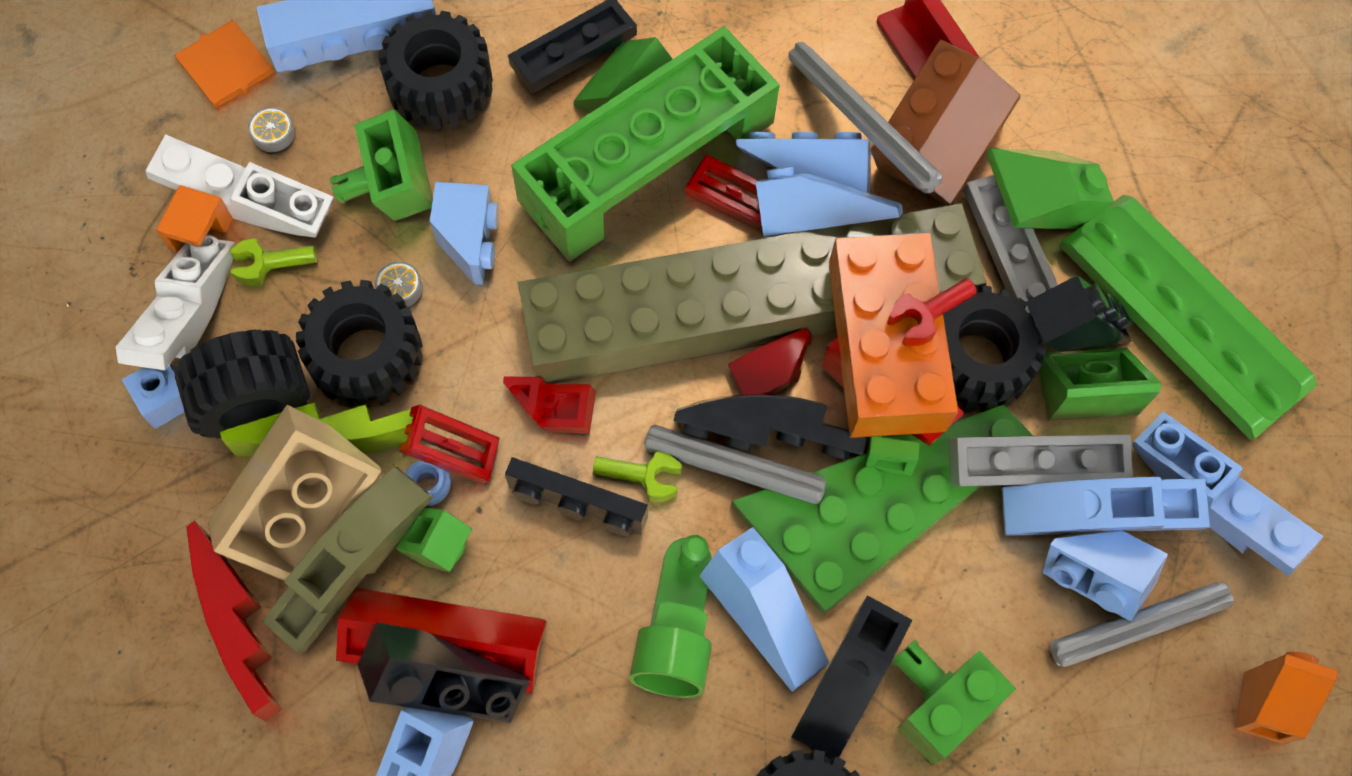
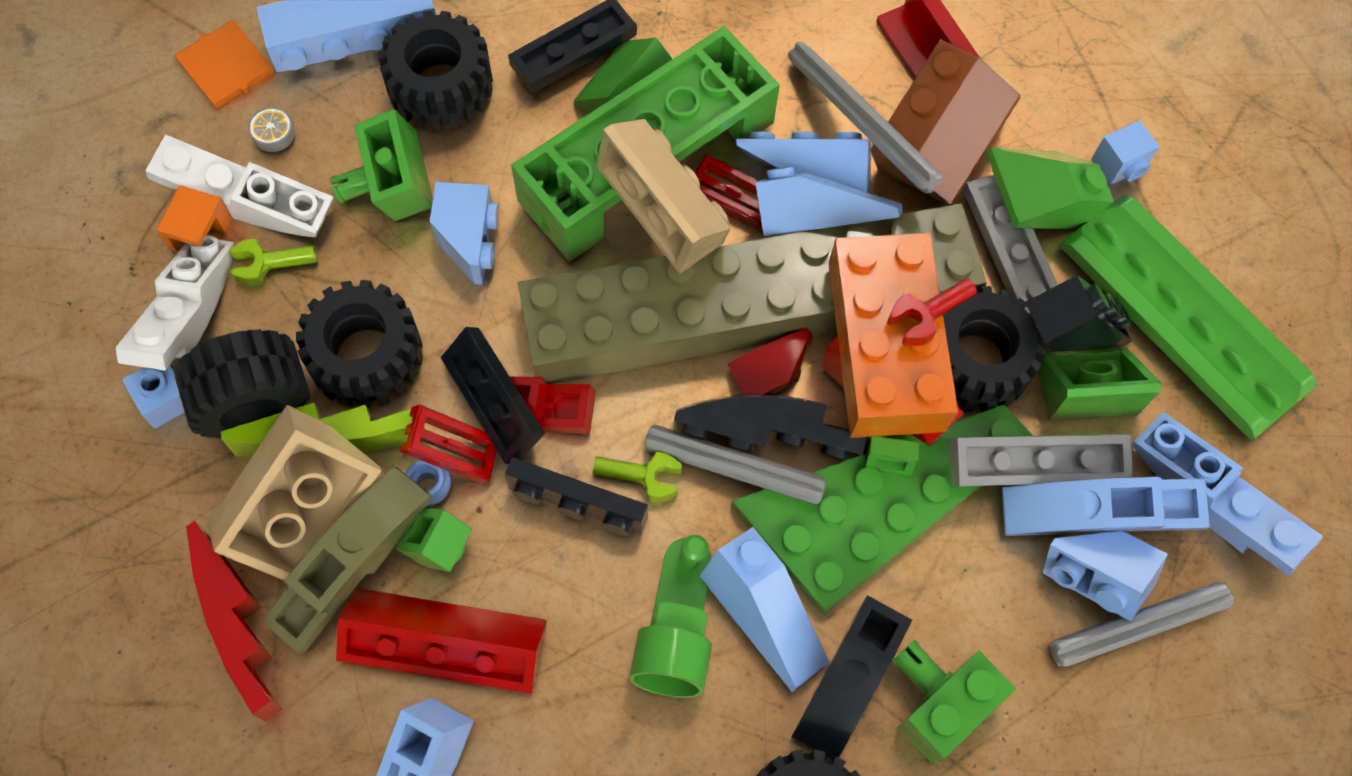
(401, 279): light grey tile -> none
(434, 675): black slope -> none
(492, 395): none -> black plate
(661, 192): none -> tan slope
(1126, 153): none -> light blue plate
(1284, 697): orange slope -> none

